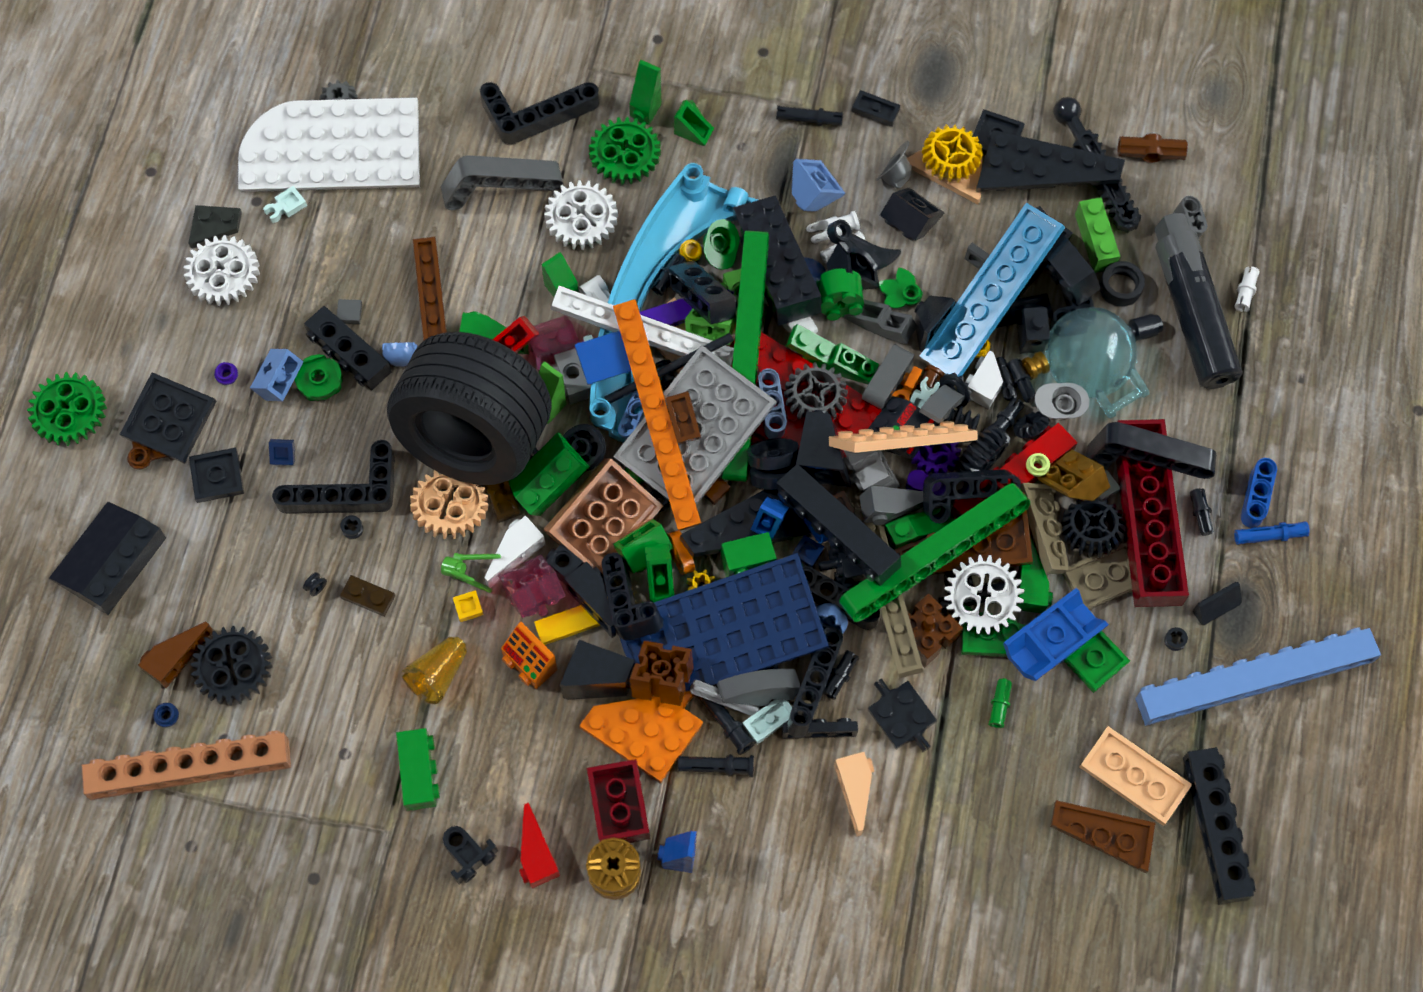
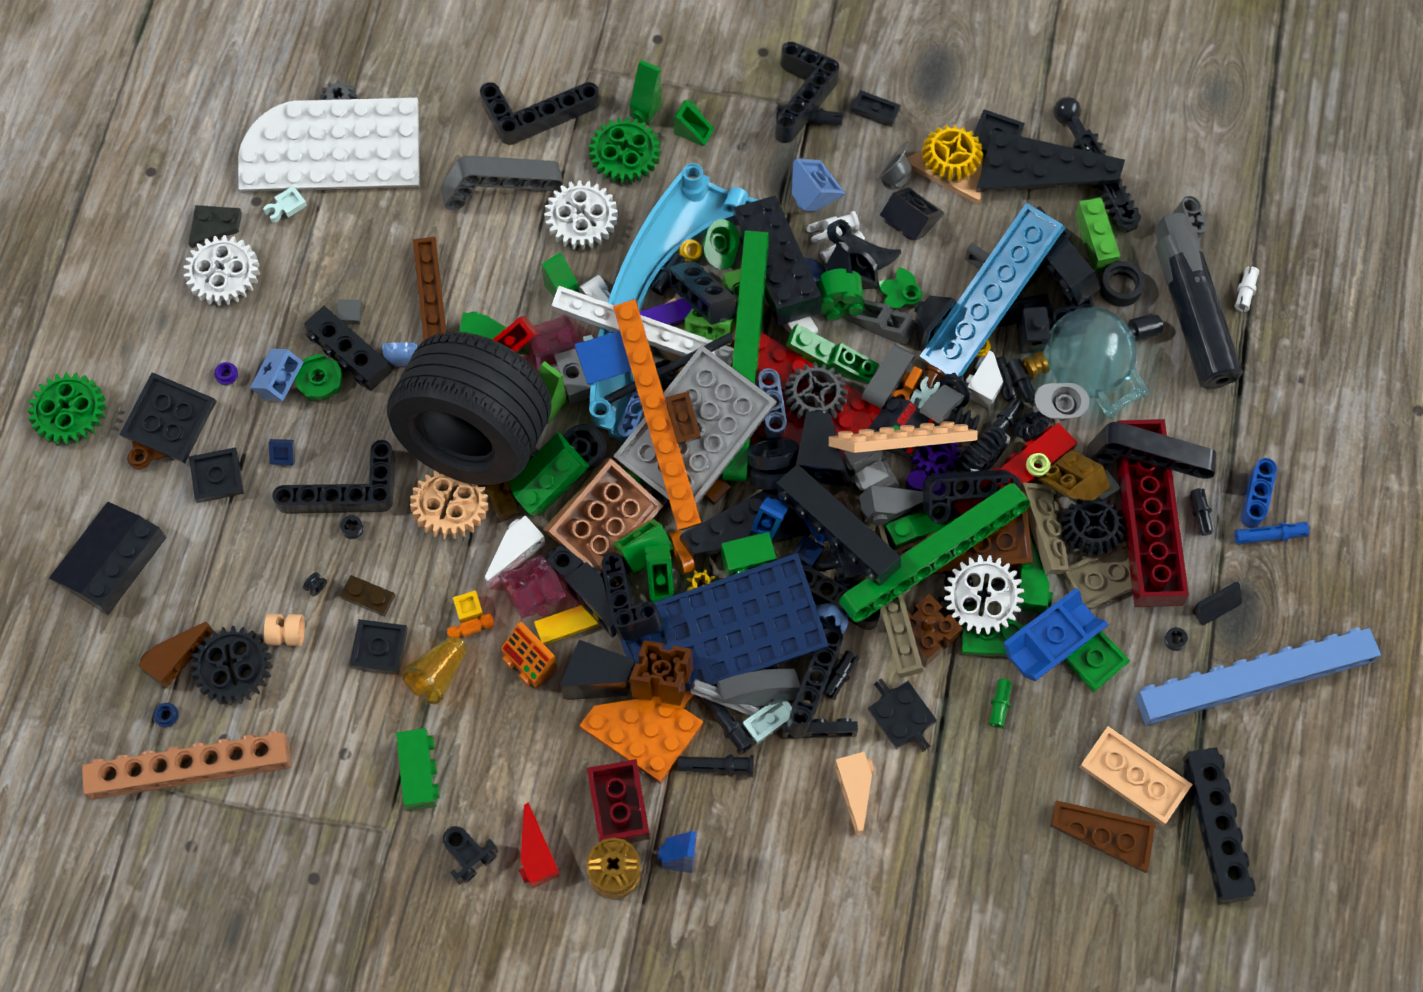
(281, 629): none -> light nougat wheel
(378, 646): none -> black plate
(456, 568): bright green plant -> none
(471, 626): none -> orange axle
(821, 78): none -> black beam
(1152, 148): reddish brown piece -> none

